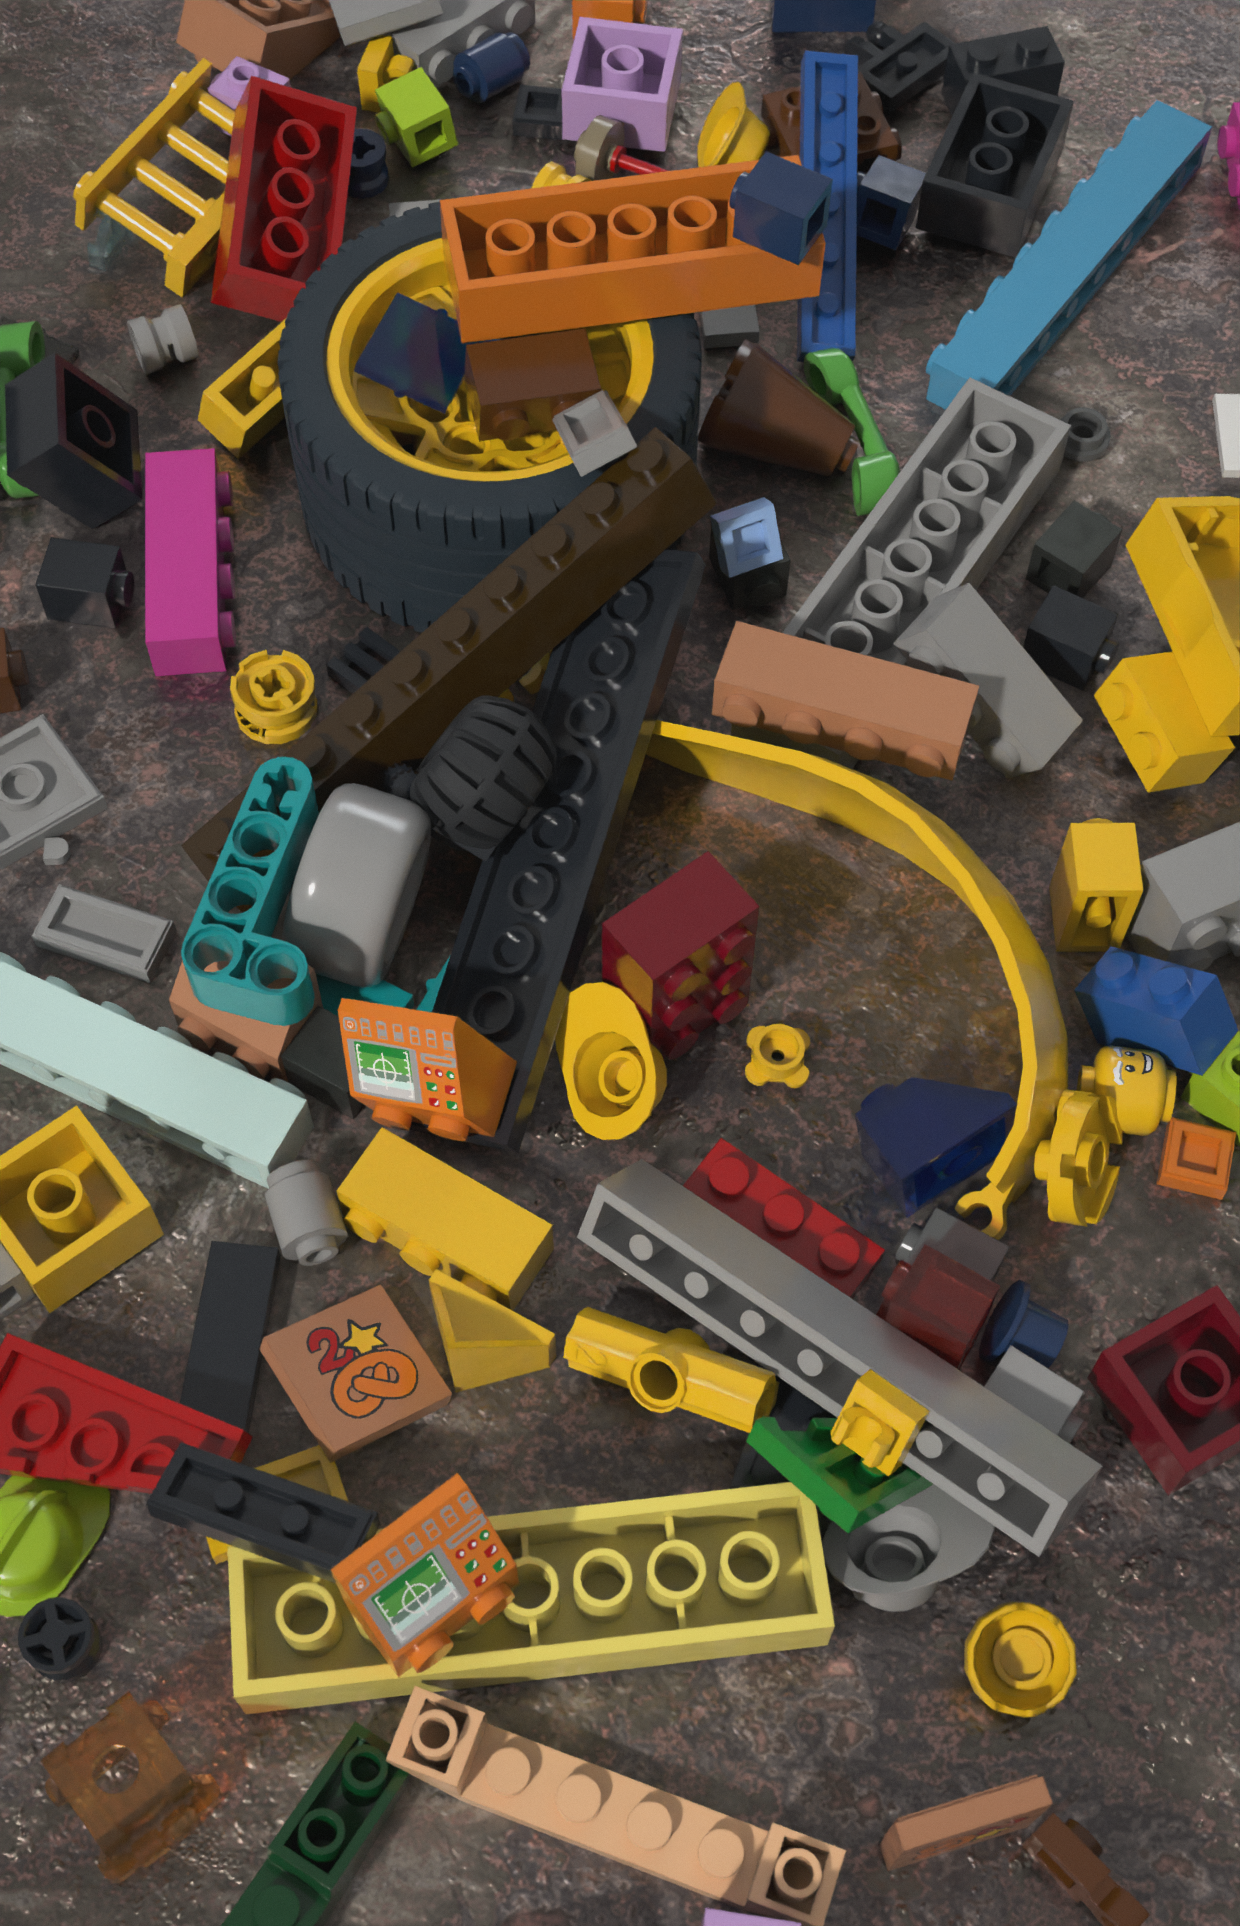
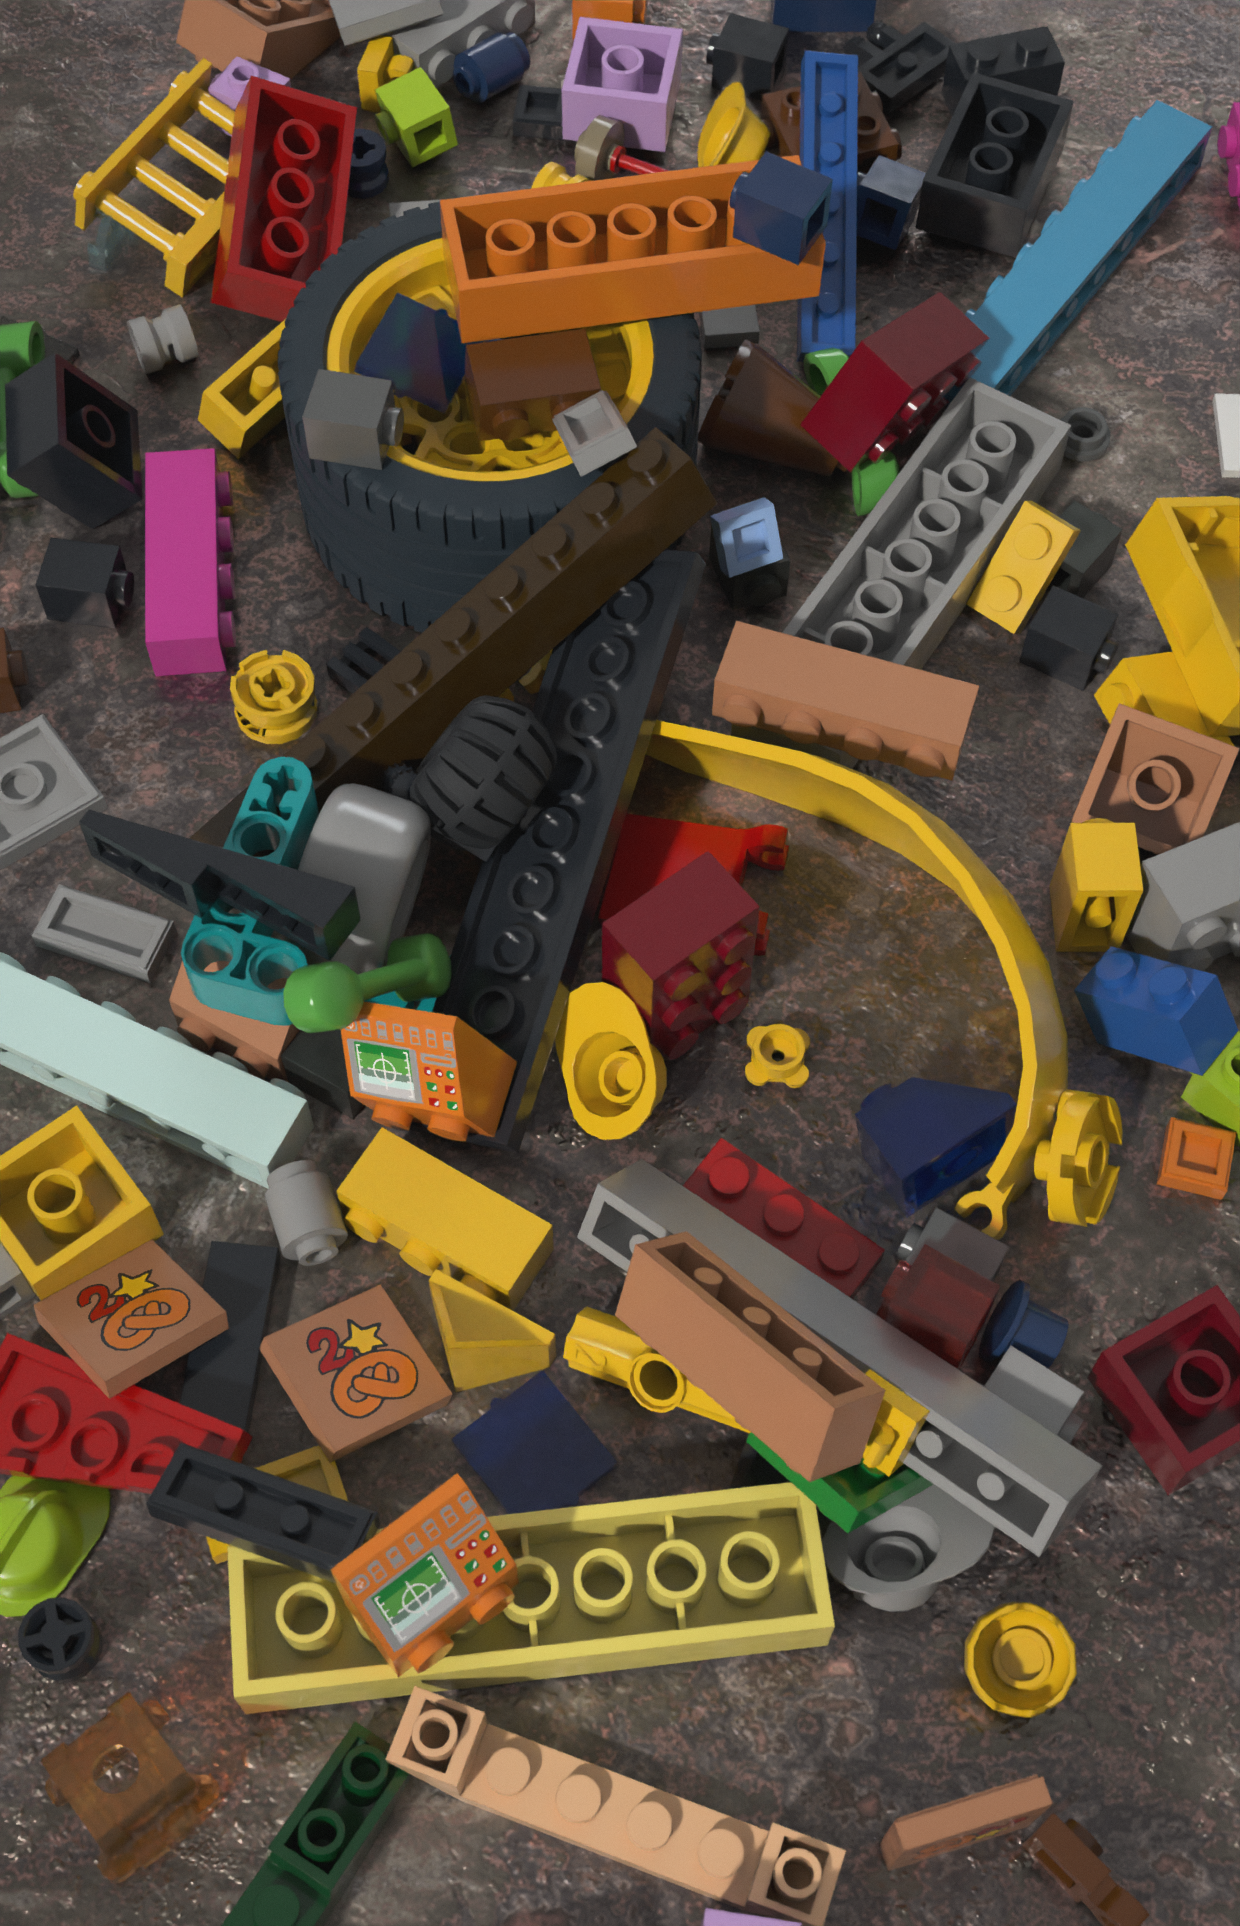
(56, 851): light grey piece -> none
(131, 1318): none -> nougat tile
(195, 874): none -> black slope
(332, 994): none -> bright green piece
(351, 419): none -> dark grey brick
(534, 1449): none -> clear blue piece
(659, 847): none -> red flag
(748, 54): none -> black brick
(749, 1355): none -> nougat brick
(896, 382): none -> dark red brick
(1017, 709): light grey brick -> none
(1023, 567): none -> yellow plate
(1136, 1082): yellow head -> none
(1157, 779): none -> nougat slope

